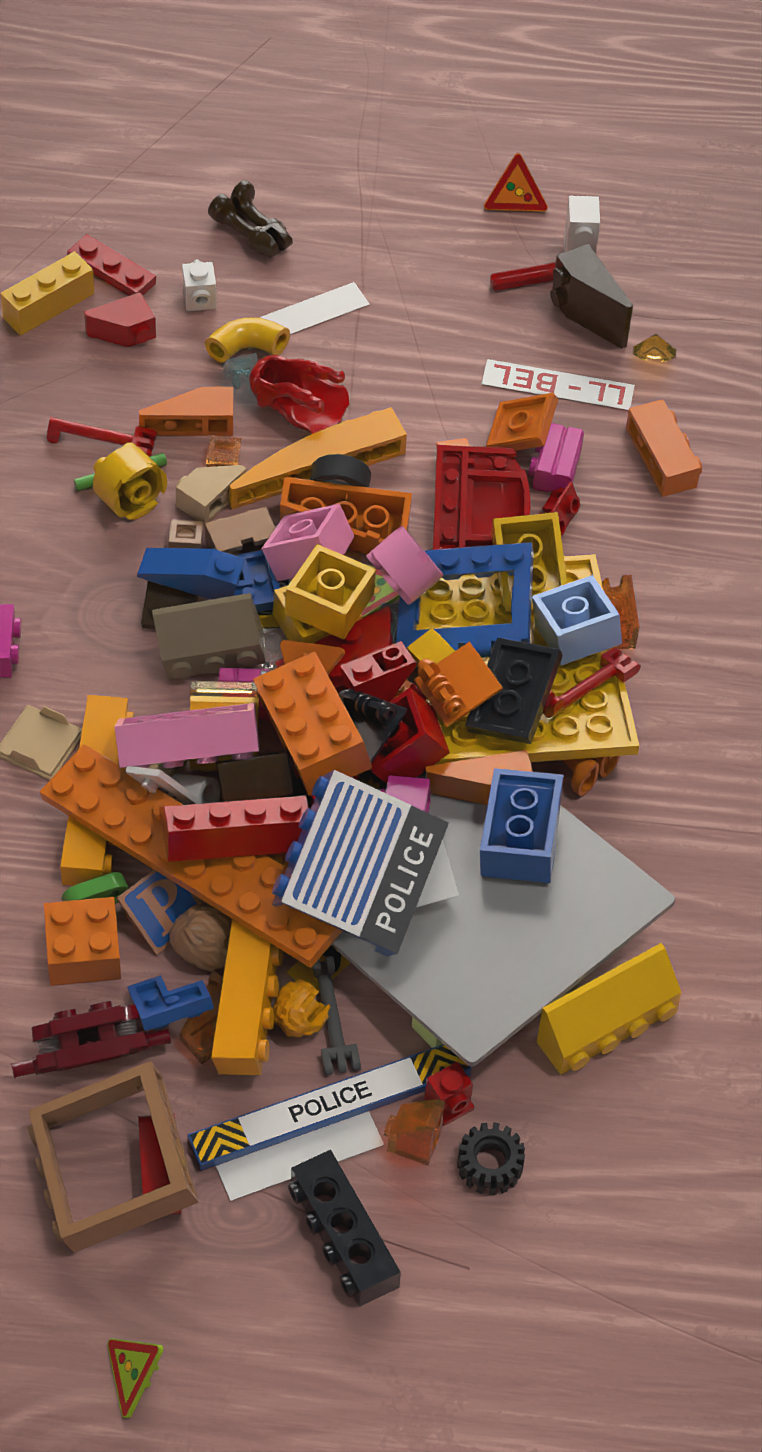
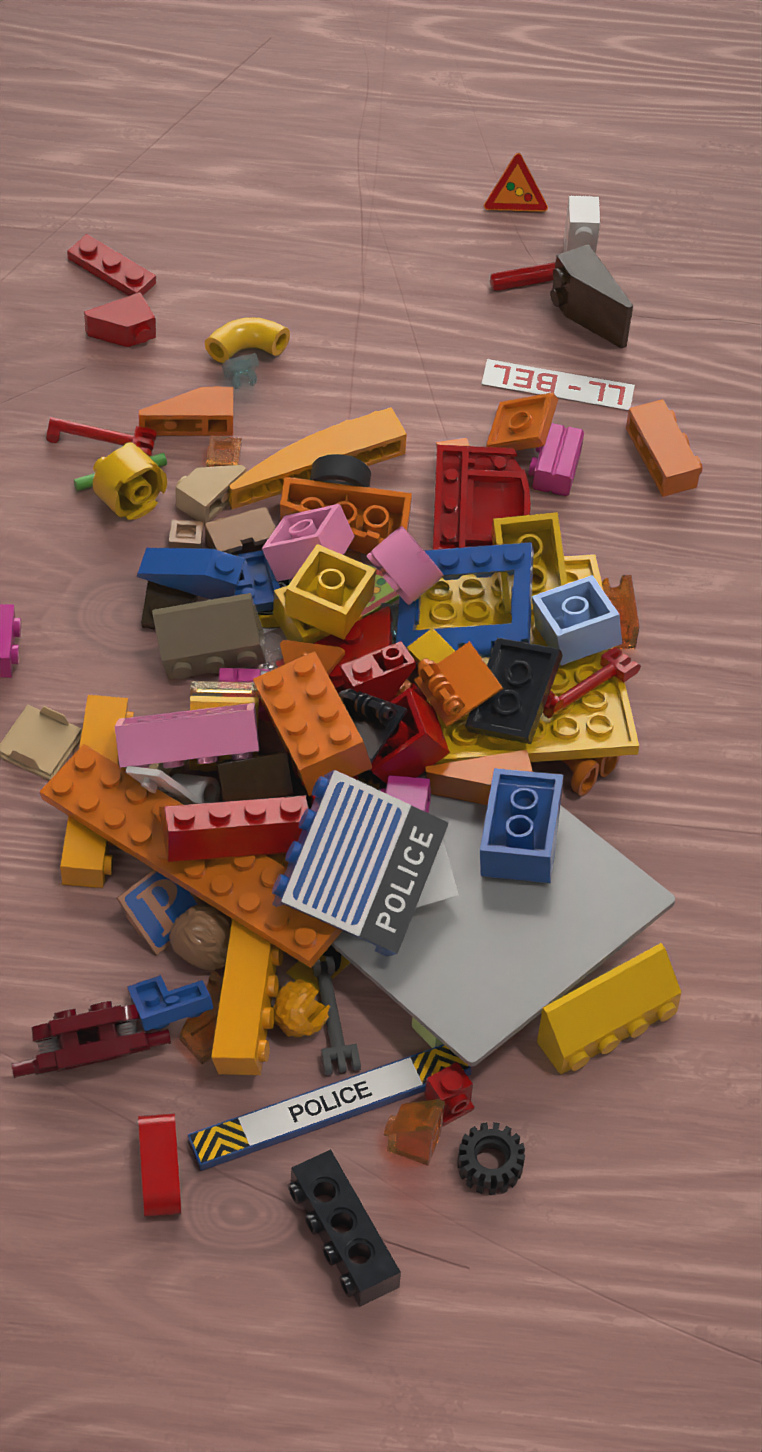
(47, 293): yellow brick -> none
(82, 941): orange brick -> none
(101, 887): bright green beam -> none
(132, 1213): medium nougat window -> none
(132, 1369): piece -> none
(199, 286): white brick -> none
(267, 236): dark brown piece -> none
(274, 1163): white sticker -> none
(300, 391): red hair -> none
(319, 308): white sticker -> none
(565, 503): red hinge -> none
(654, 348): clear yellow tile -> none

